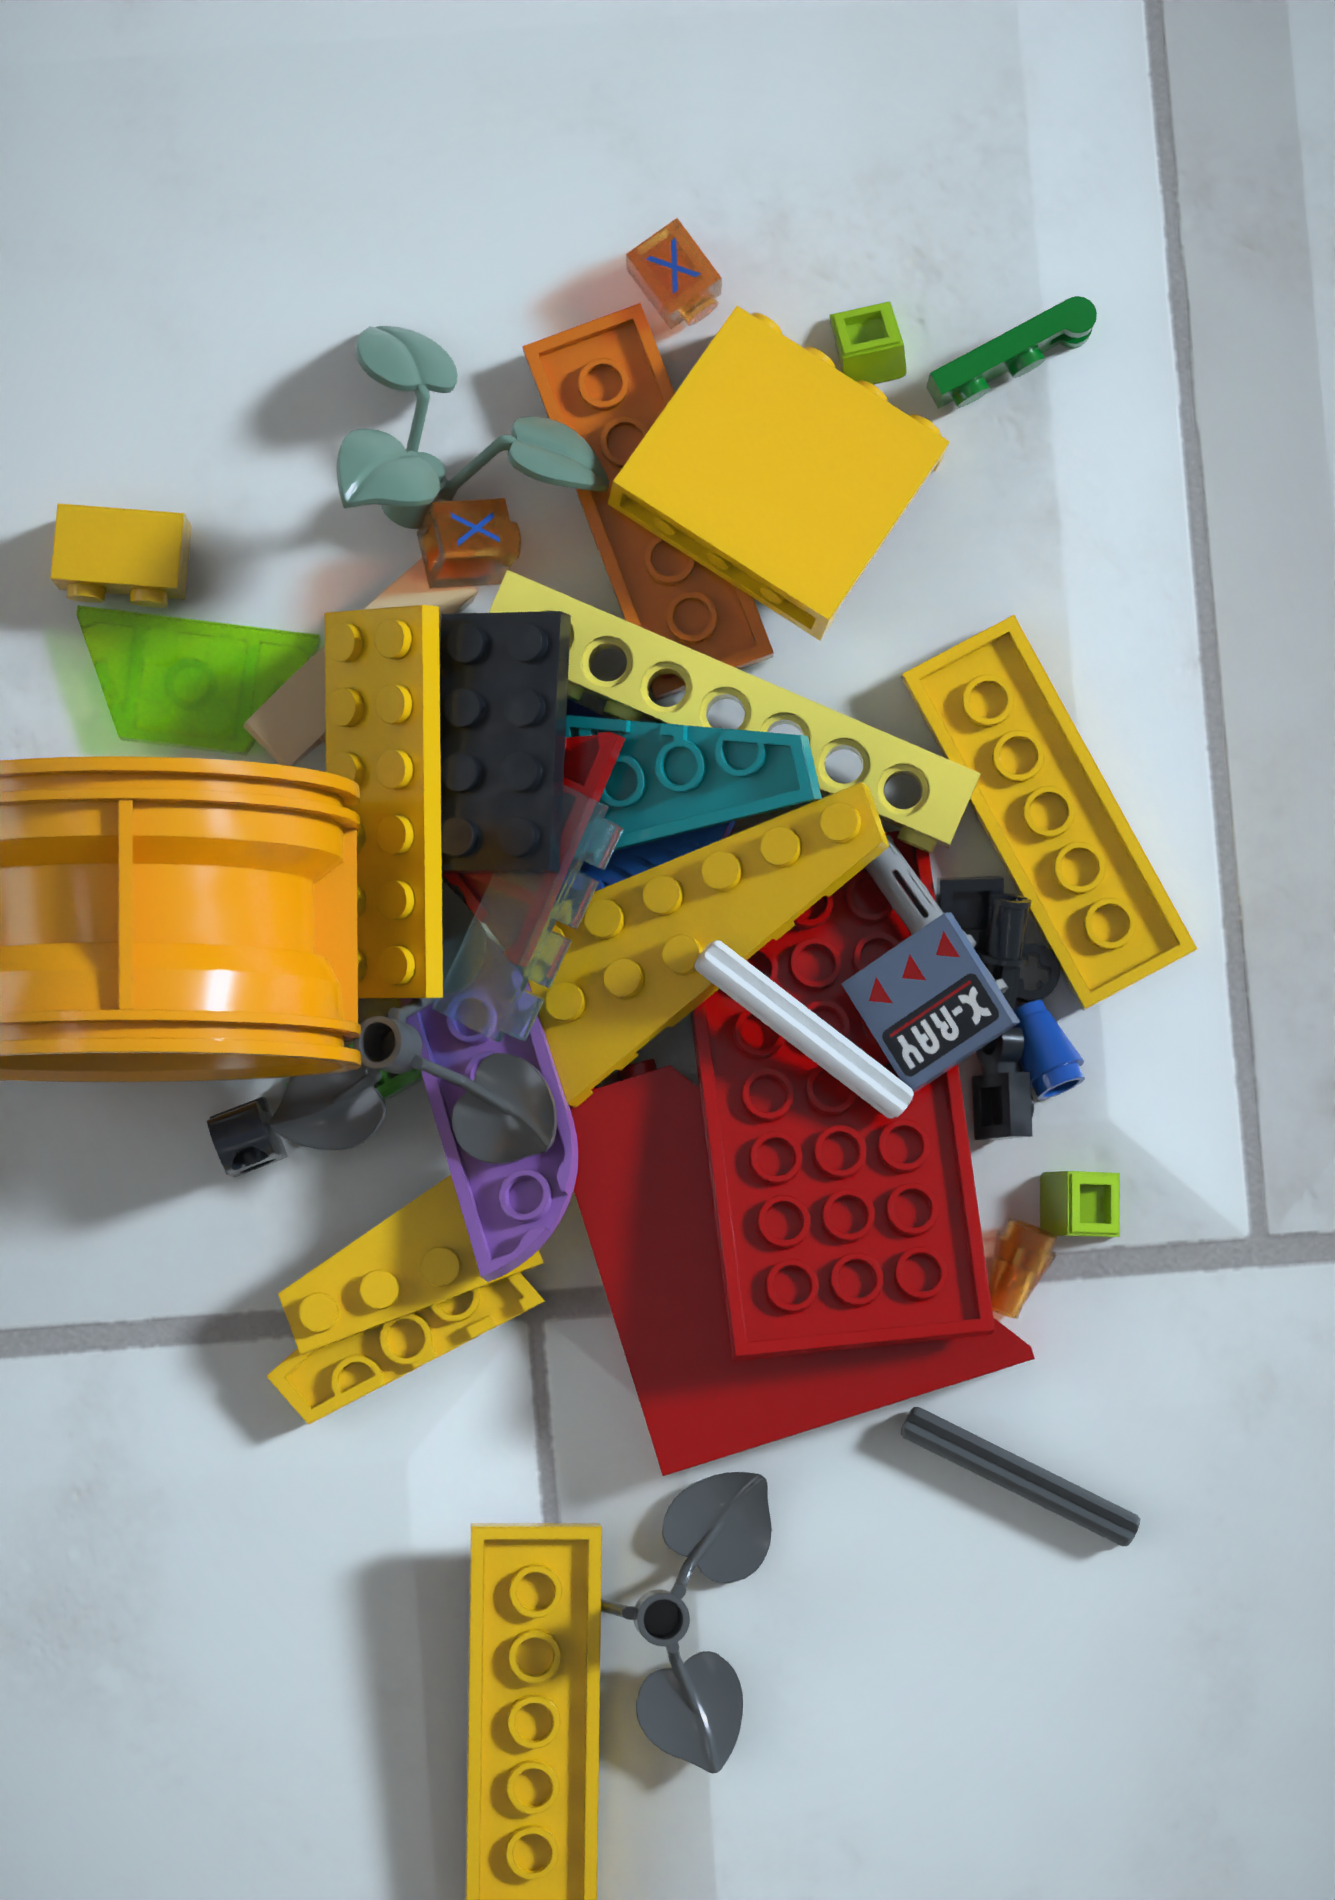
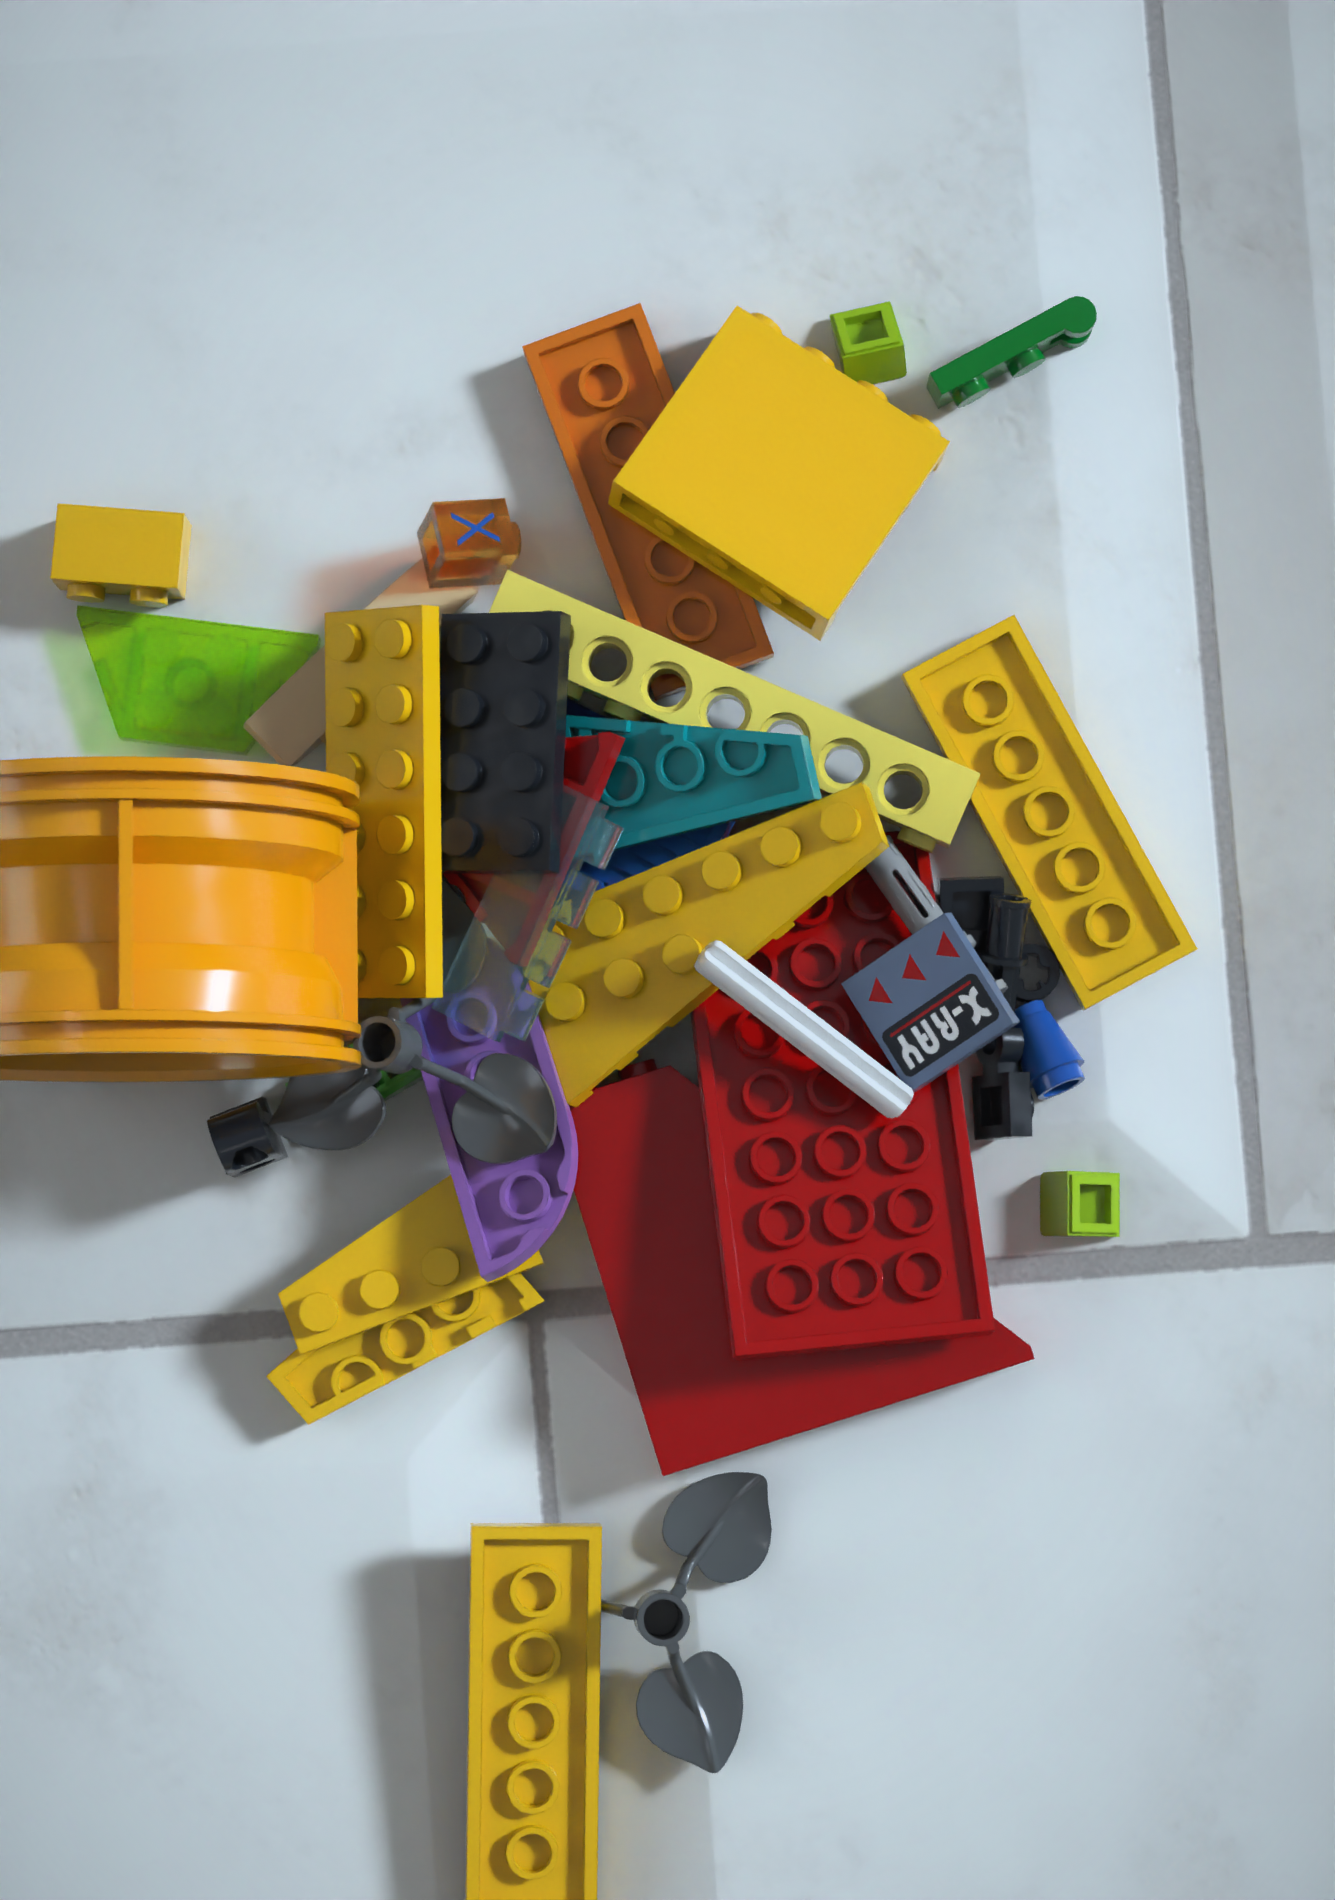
(405, 482): sand green plant -> none
(675, 275): clear orange brick -> none
(1018, 1265): clear orange cone -> none
(1020, 1476): dark grey axle -> none

